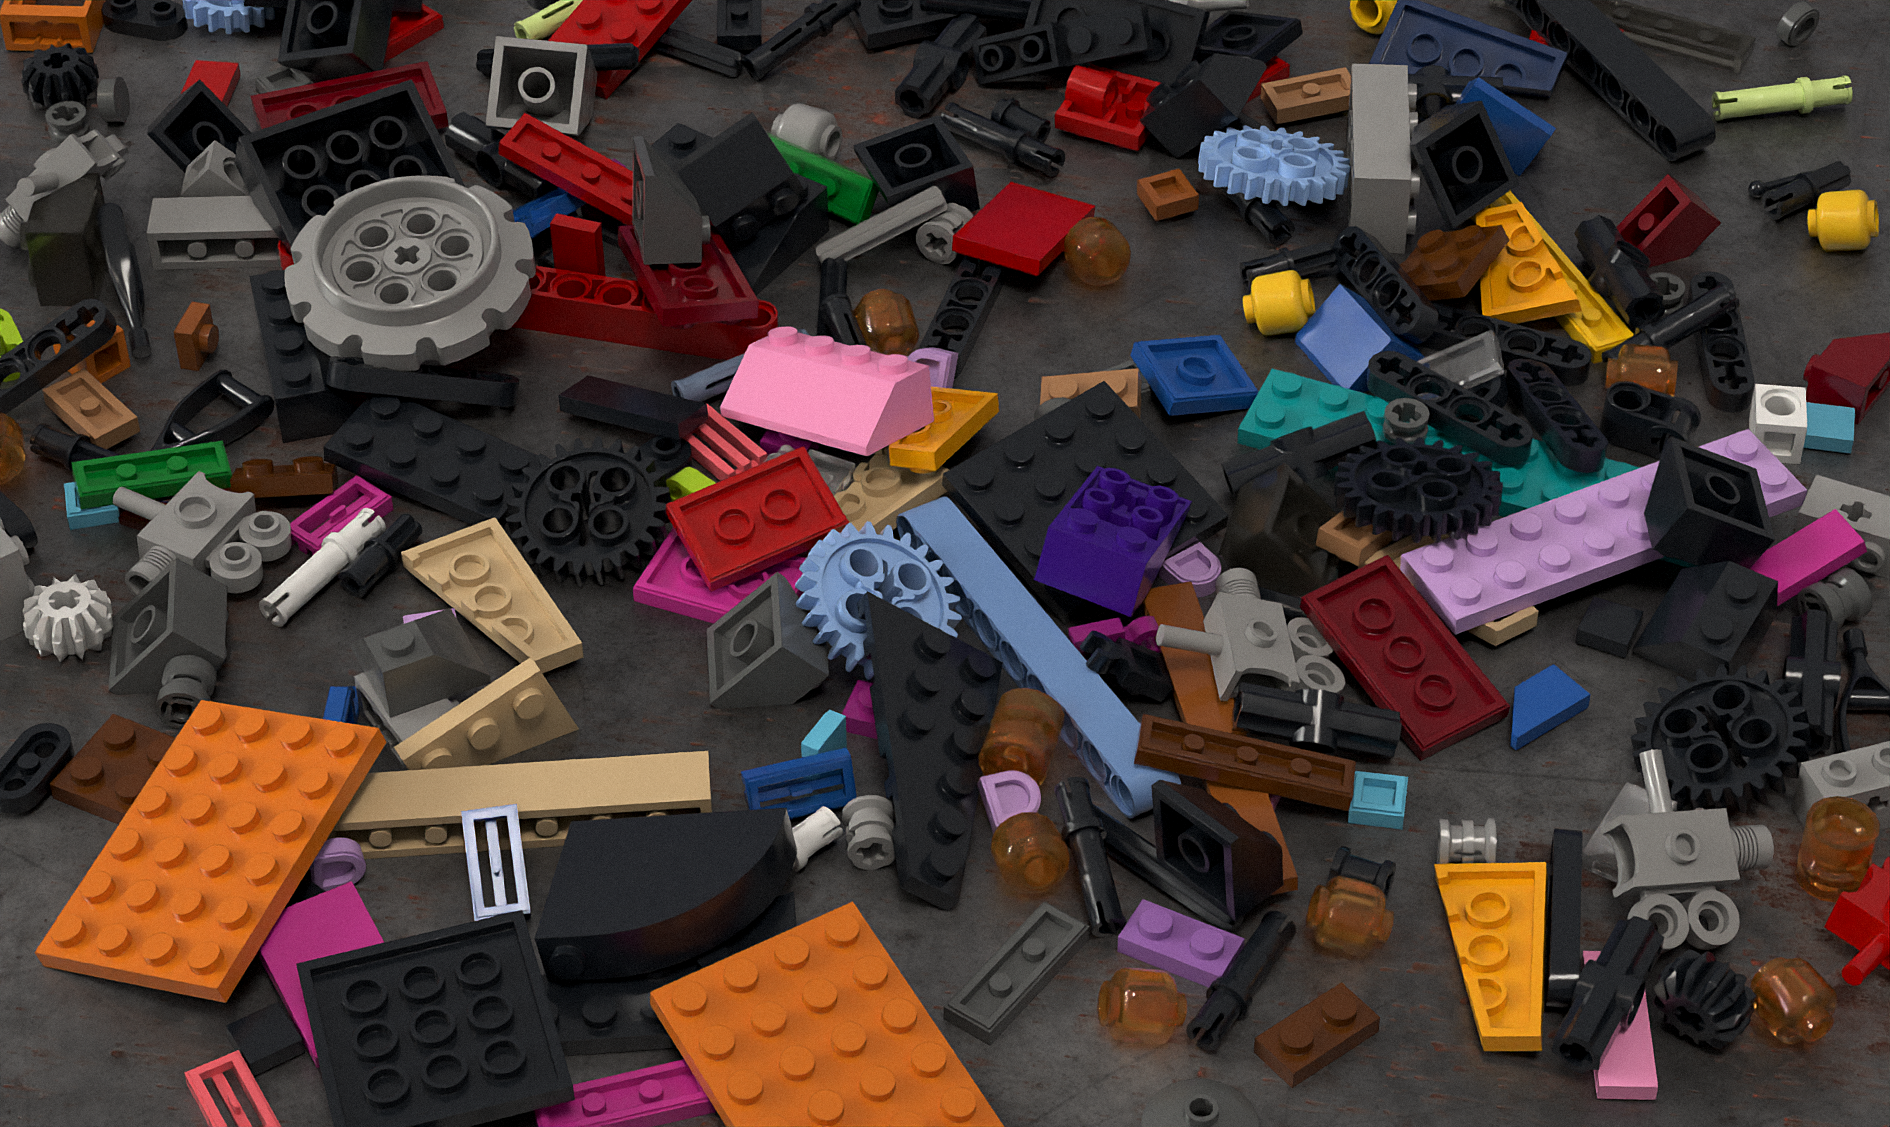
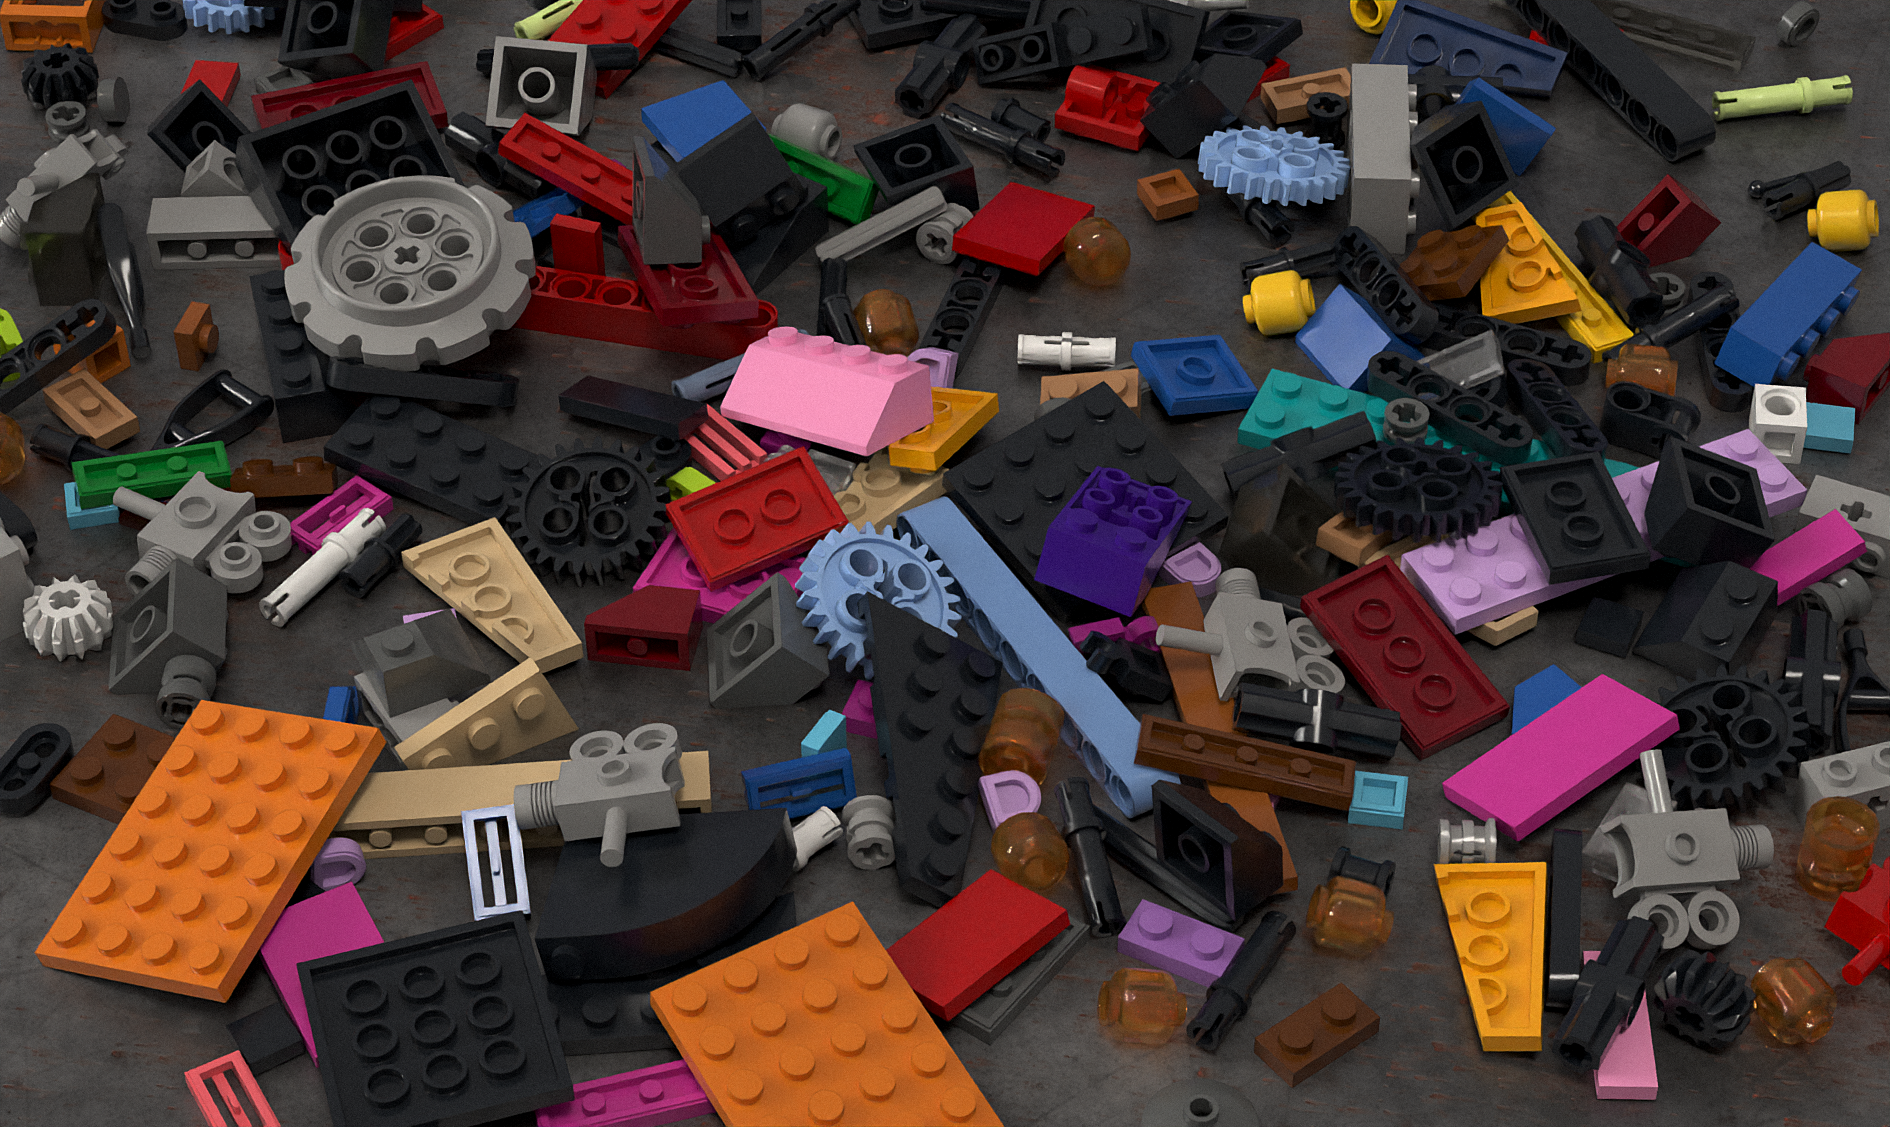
(609, 789): none -> light grey piece
(647, 629): none -> dark red slope
(694, 118): none -> blue tile
(975, 942): none -> red tile
(1066, 351): none -> white pin
(1327, 121): none -> black bush
(1560, 756): none -> dark pink tile
(1574, 518): none -> black tile
(1790, 317): none -> blue brick

